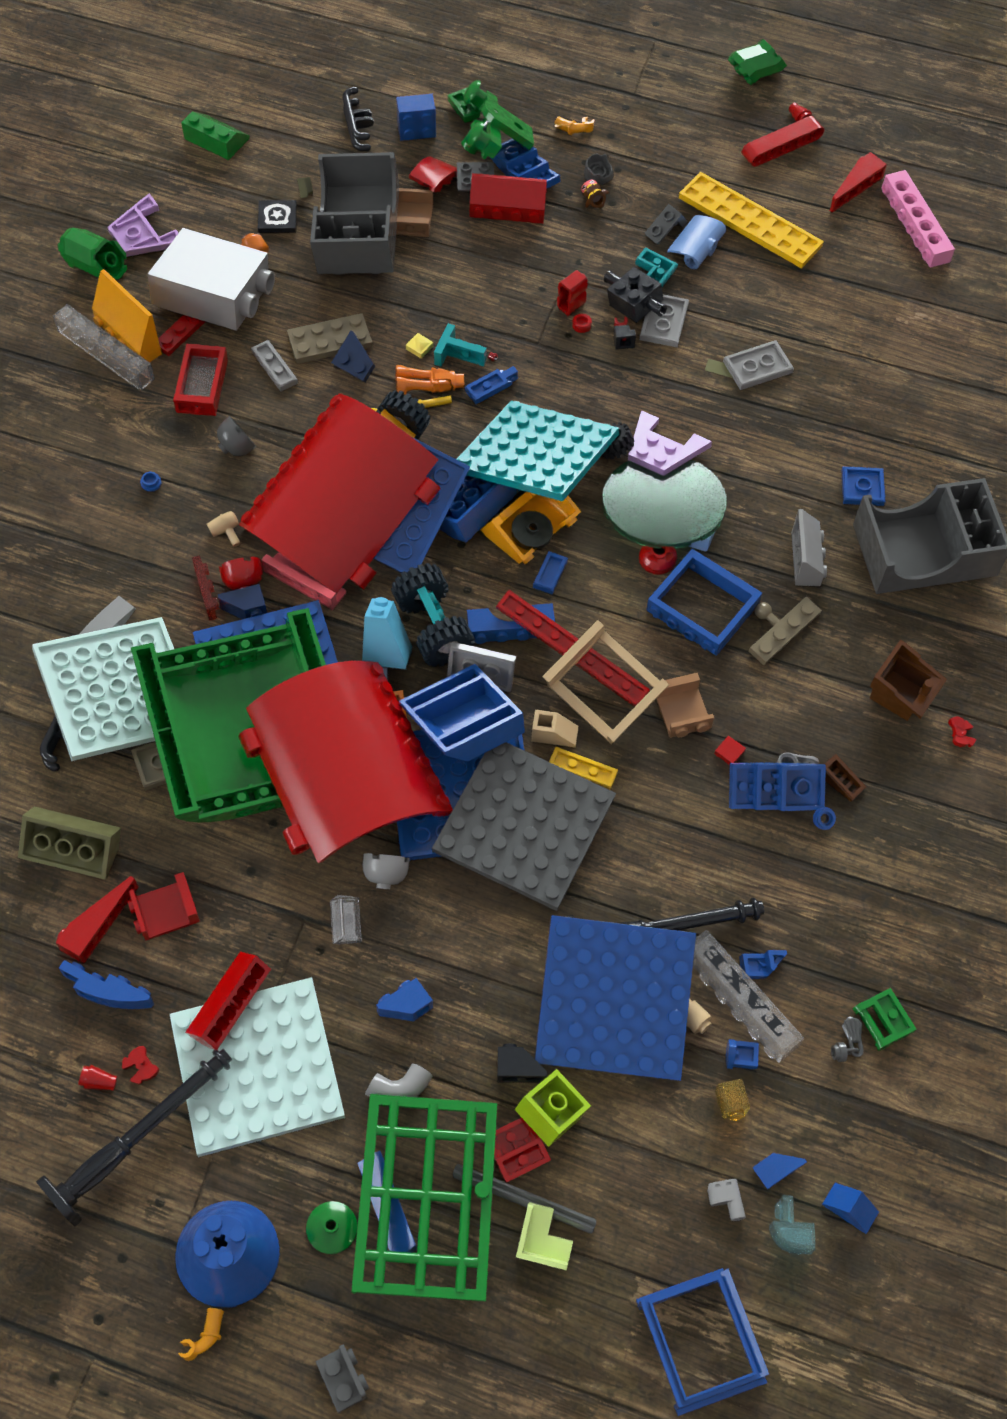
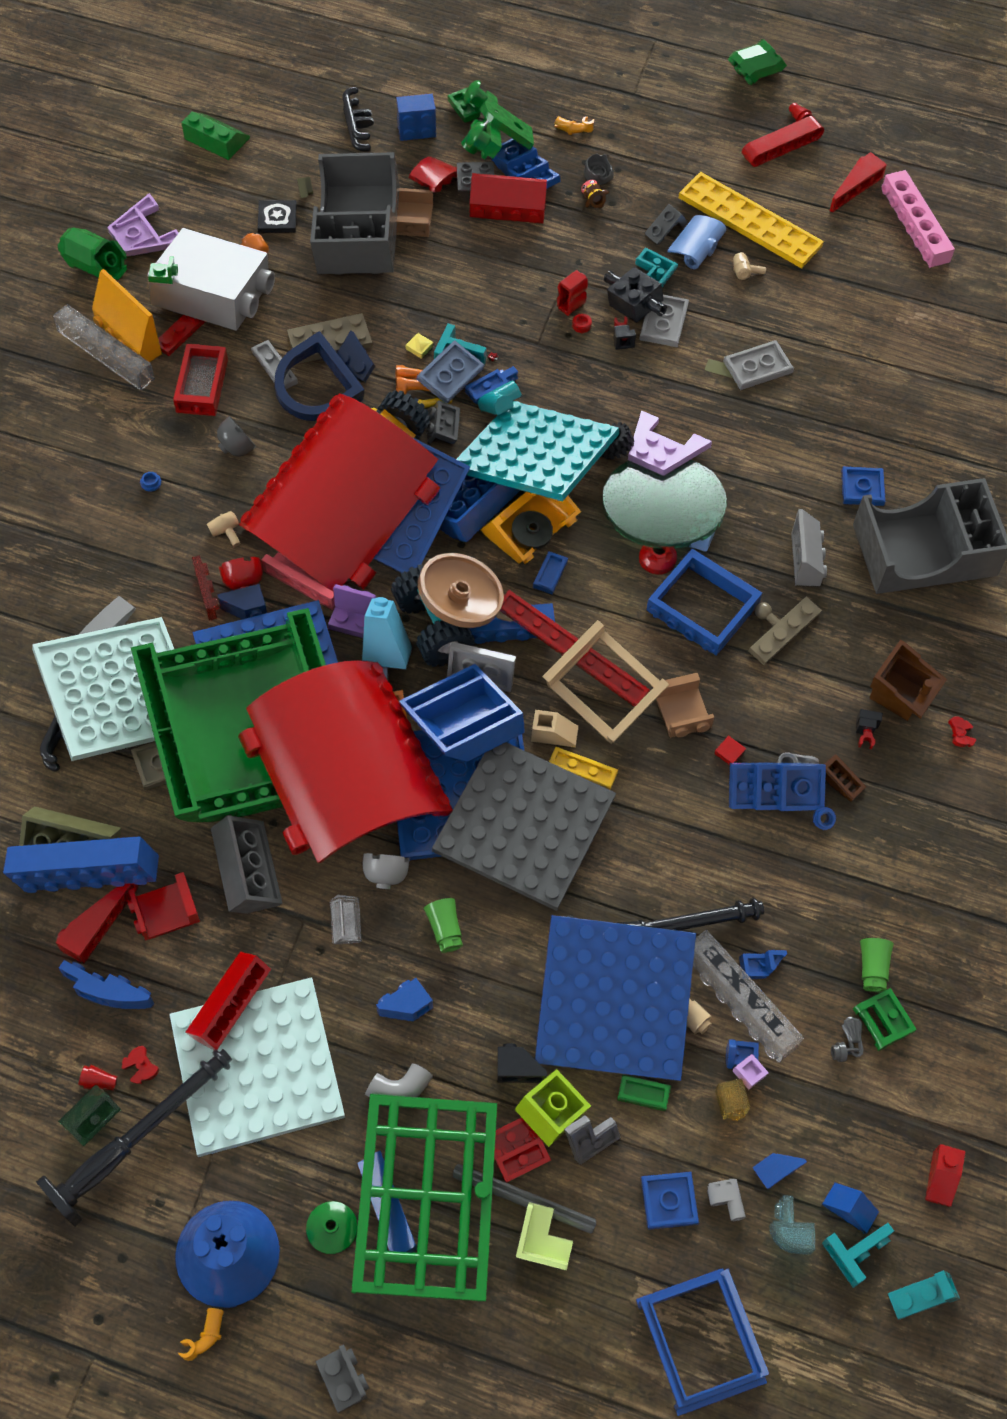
(81, 864): none -> blue brick
(89, 1115): none -> clear green brick
(163, 272): none -> green bracket
(245, 865): none -> dark grey slope
(315, 344): none -> dark blue window
(349, 610): none -> medium lavender bracket
(443, 422): none -> dark grey bracket
(445, 924): none -> bright green plant
(450, 372): none -> sand blue tile
(460, 590): none -> medium nougat dish
(500, 399): none -> teal brick
(590, 1141): none -> flat silver tile
(644, 1093): none -> green tile
(669, 1200): none -> blue tile
(743, 268): none -> tan piece
(750, 1071): none -> lavender tile
(845, 1258): none -> teal bracket
(866, 724): none -> black piece
(875, 963): none -> bright green plant
(924, 1295): none -> teal bracket
(944, 1174): none -> red slope

